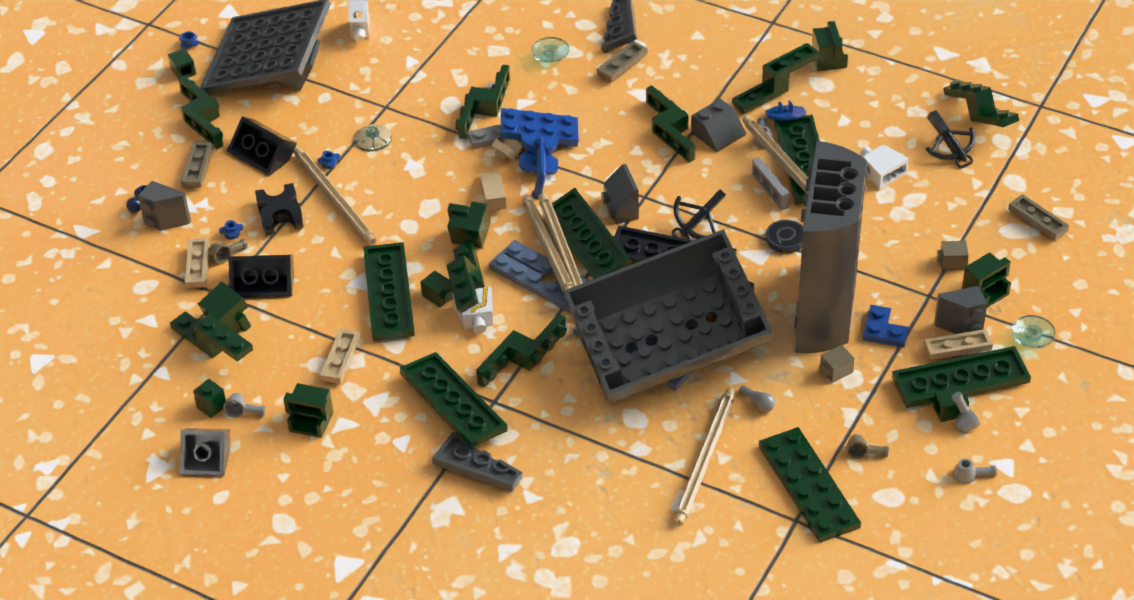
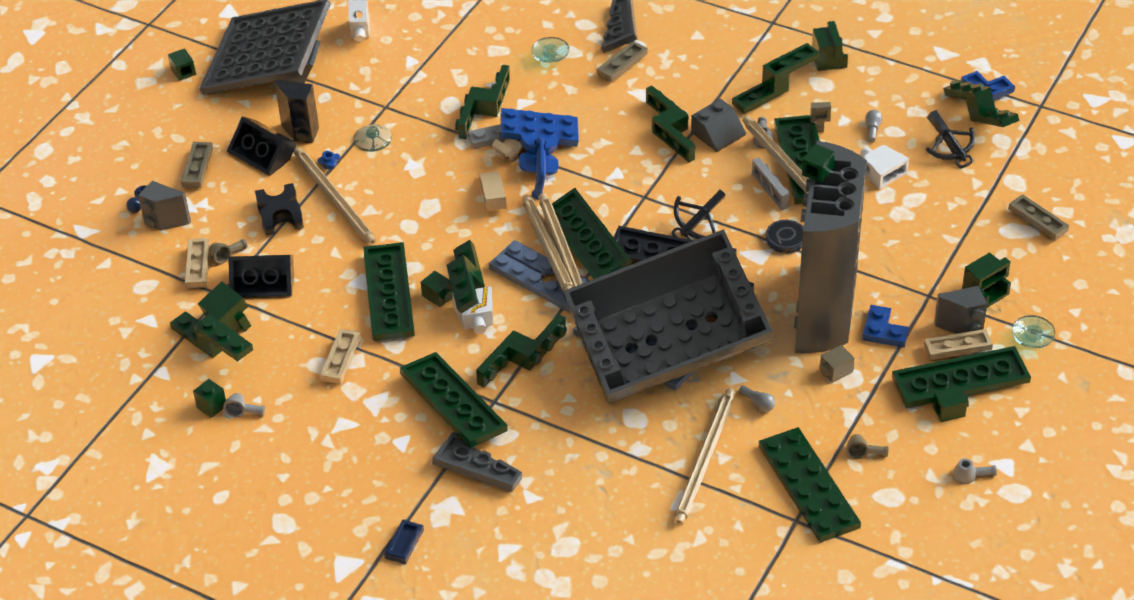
(188, 39): blue plate -> none
(201, 111): dark green bracket -> none
(204, 451): dark grey slope -> none
(231, 230): blue plate -> none
(297, 110): none -> black slope
(308, 409): dark green plate -> none
(404, 541): none -> dark blue tile
(468, 223): dark green plate -> none
(621, 196): dark grey slope -> none
(785, 112): blue piece -> none
(818, 163): none -> dark green brick
(820, 113): none -> dark tan plate
(873, 120): none -> light grey piece
(953, 255): dark tan brick -> none
(967, 418): light grey bar -> none
(999, 86): none -> blue plate

